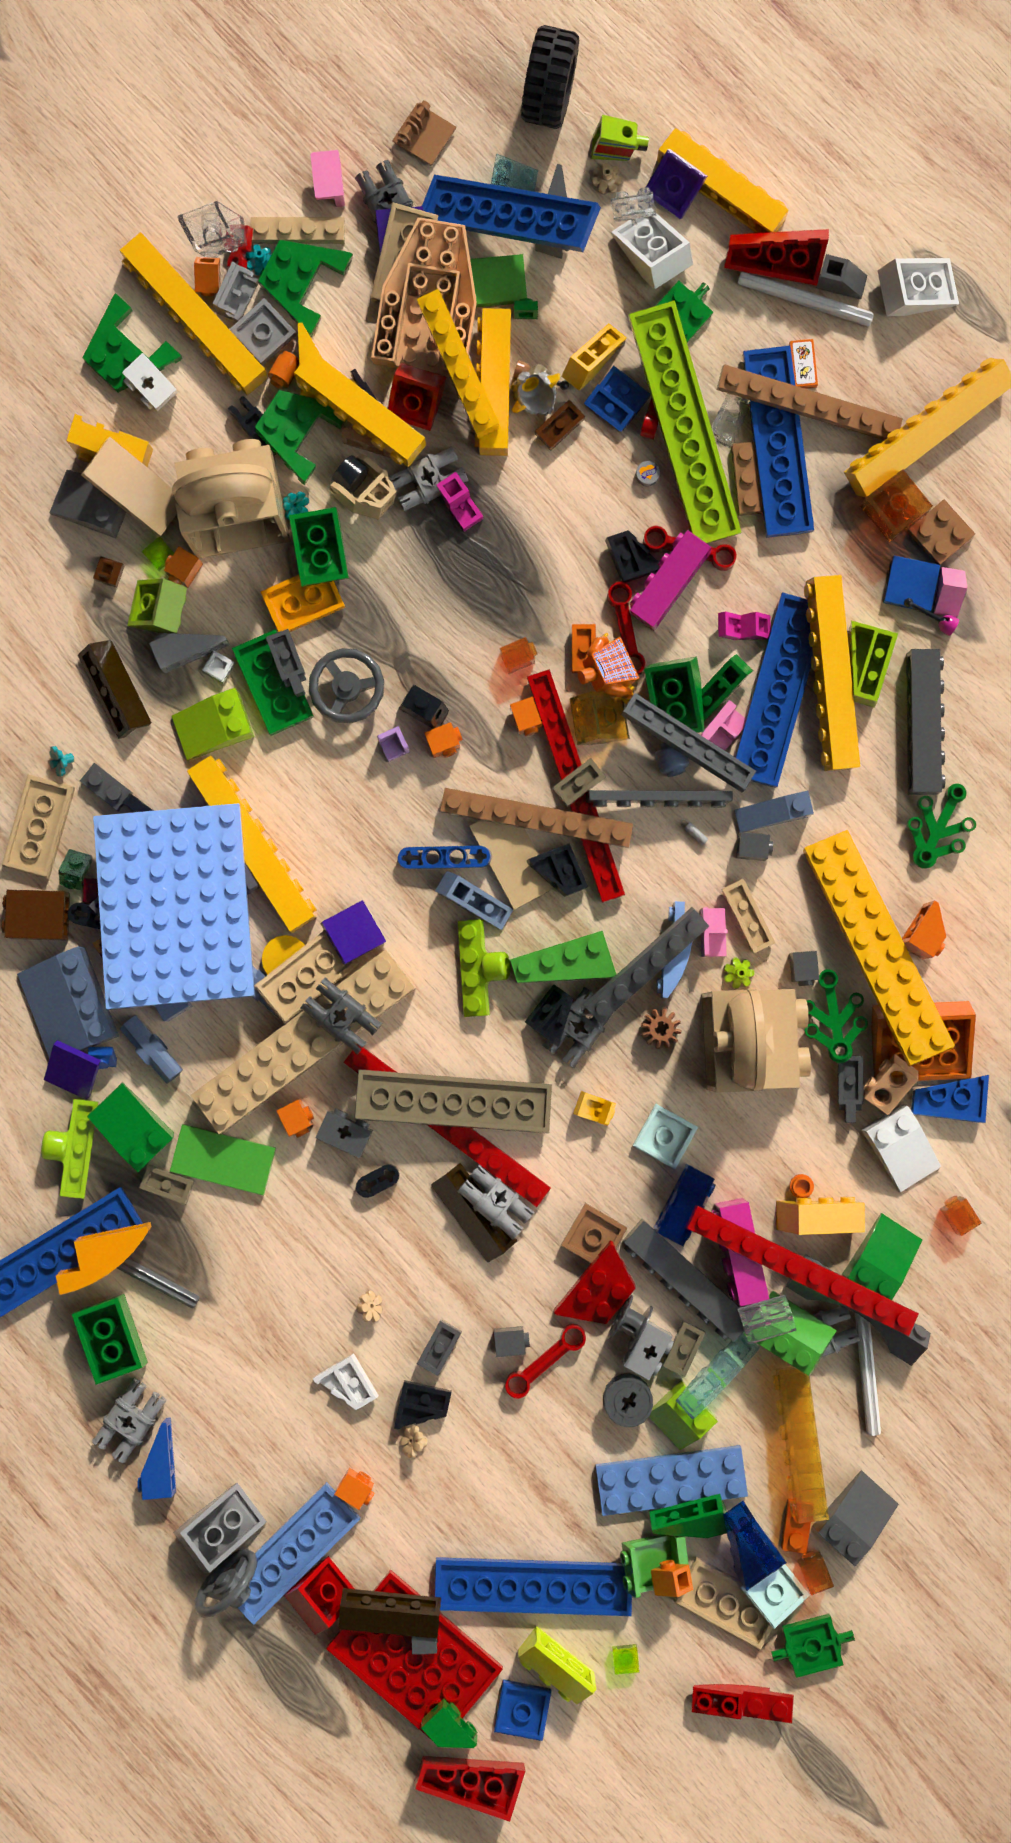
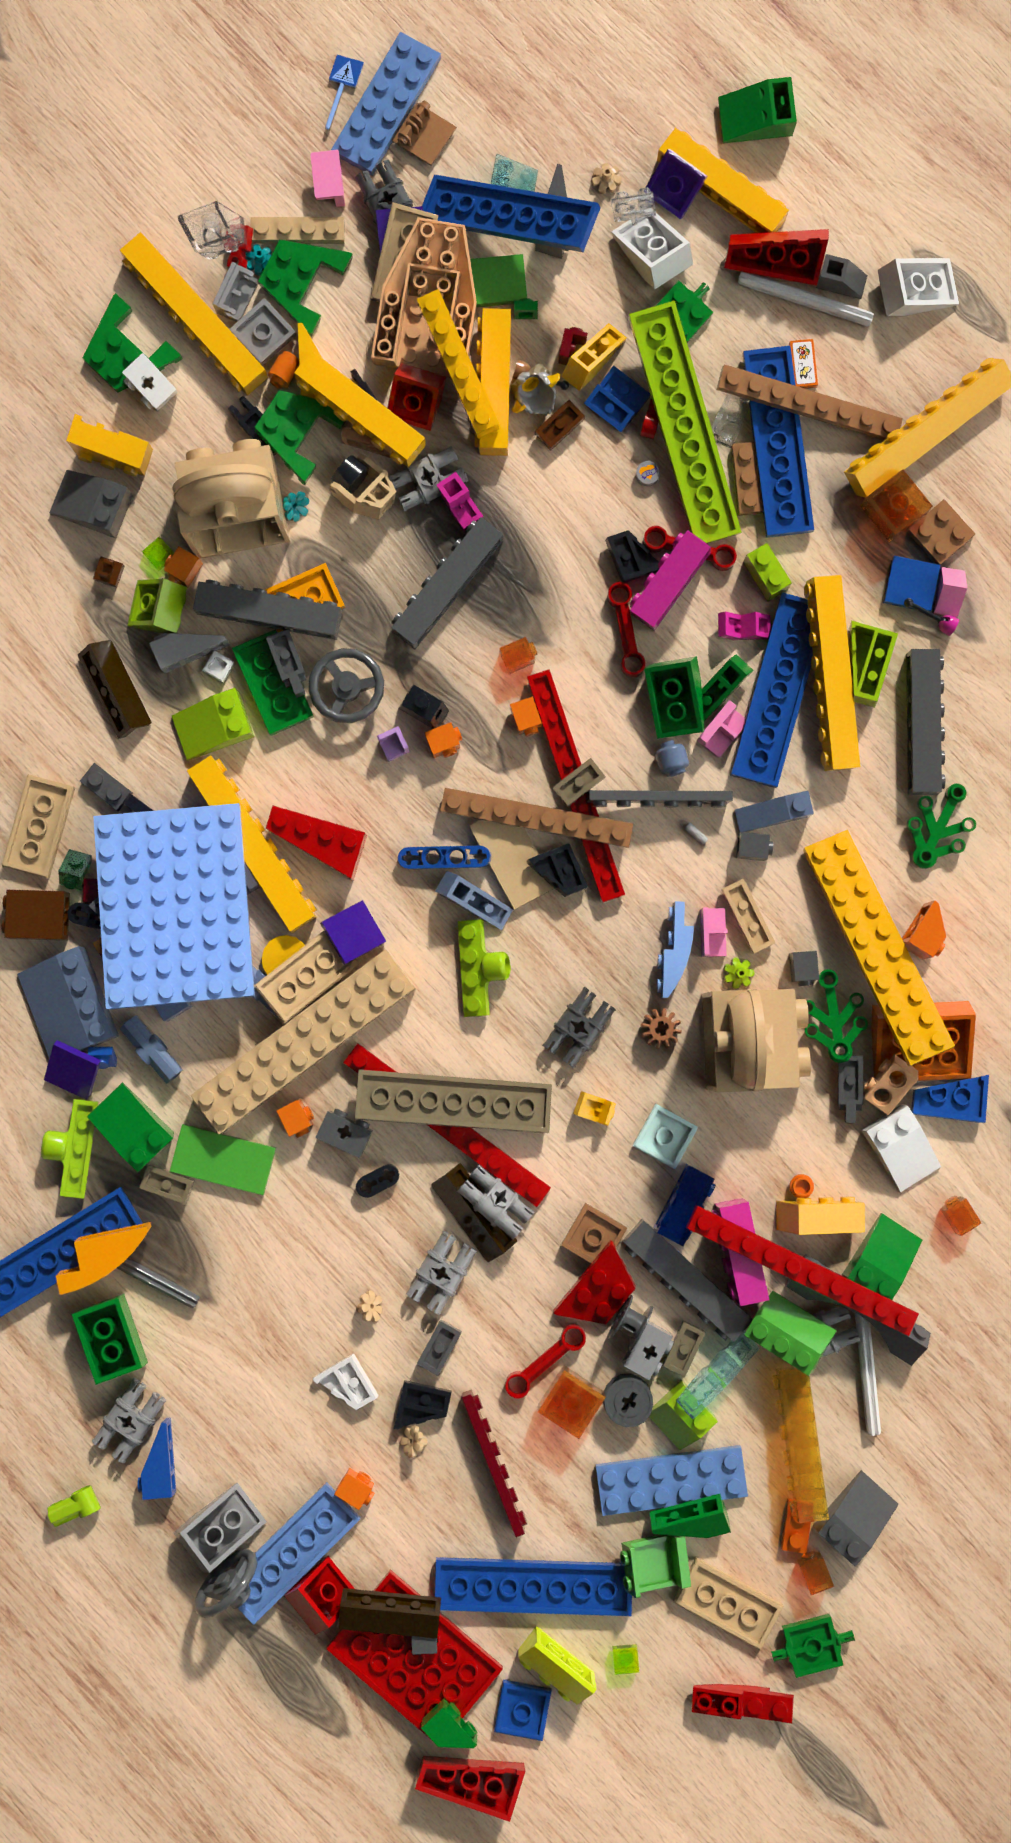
(59, 760): teal plant -> none
(80, 1503): none -> lime piece
(132, 486): tan tile -> none
(207, 275): orange brick -> none
(267, 610): none -> dark grey brick
(319, 546): green slope -> none
(326, 841): none -> red wedge
(346, 72): none -> piece
(354, 1013): dark grey pin -> none
(386, 103): none -> medium blue plate
(446, 1285): none -> light grey pin
(447, 583): none -> dark grey brick
(499, 1472): none -> dark red plate
(511, 1341): dark grey brick -> none
(549, 76): black tyre -> none
(551, 1015): black wing -> none
(570, 339): none -> dark red bracket
(571, 1402): none -> clear orange brick
(572, 960): bright green wedge -> none
(582, 638): orange plate -> none
(598, 718): clear yellow slope -> none
(609, 668): orange torso -> none
(616, 139): lime torso -> none
(646, 965): dark grey plate -> none
(671, 1579): orange brick -> none
(688, 742): dark grey plate -> none
(751, 1547): clear blue wedge -> none
(758, 111): none -> green slope
(767, 572): none -> lime brick
(767, 1319): clear hinge -> none
(777, 1595): light aqua tile -> none

